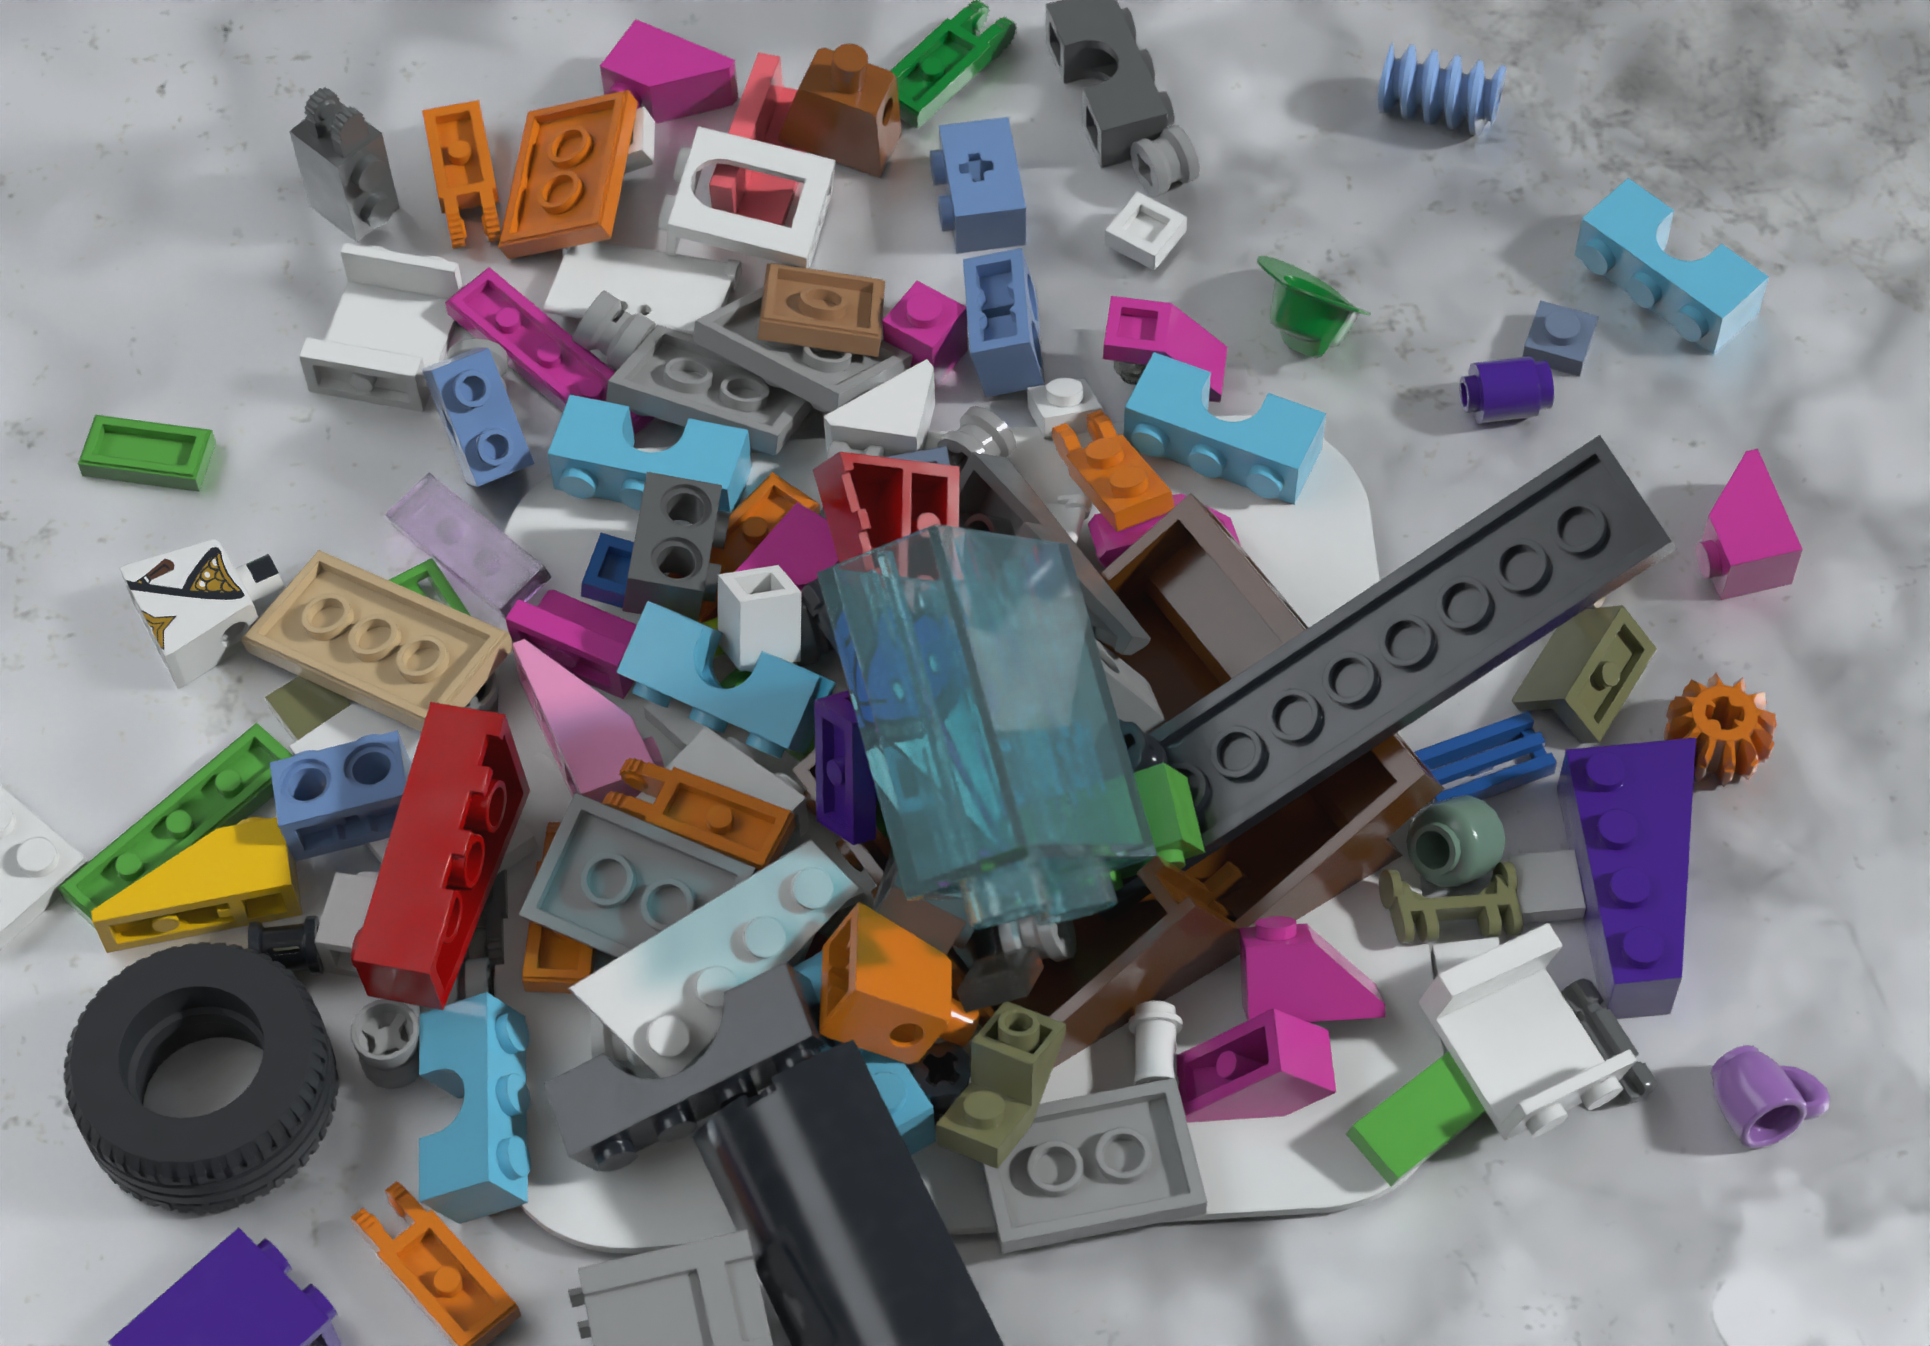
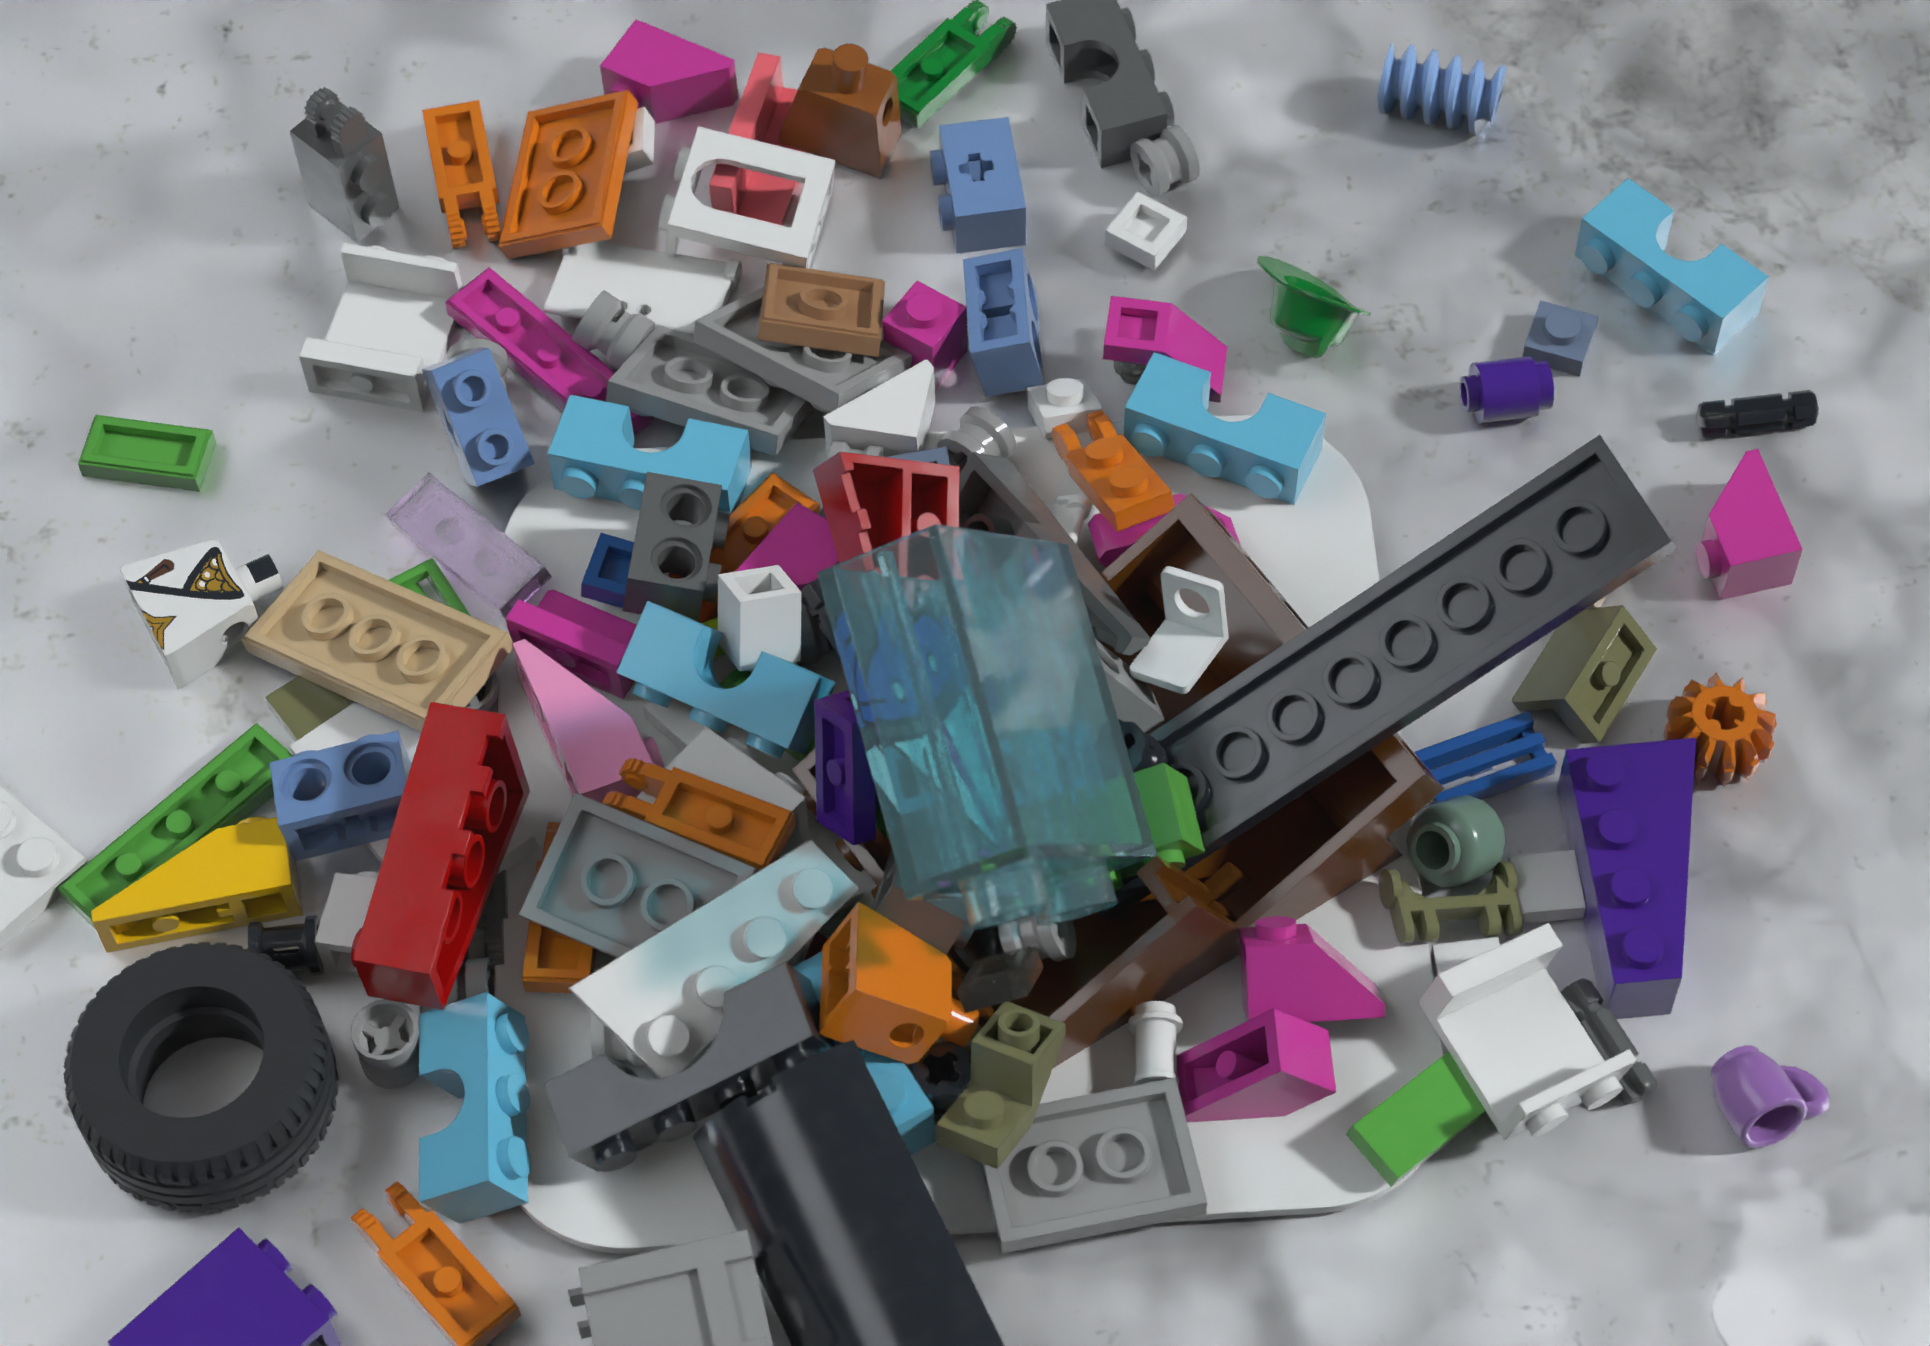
(1186, 638): none -> white bracket
(1757, 414): none -> black axle

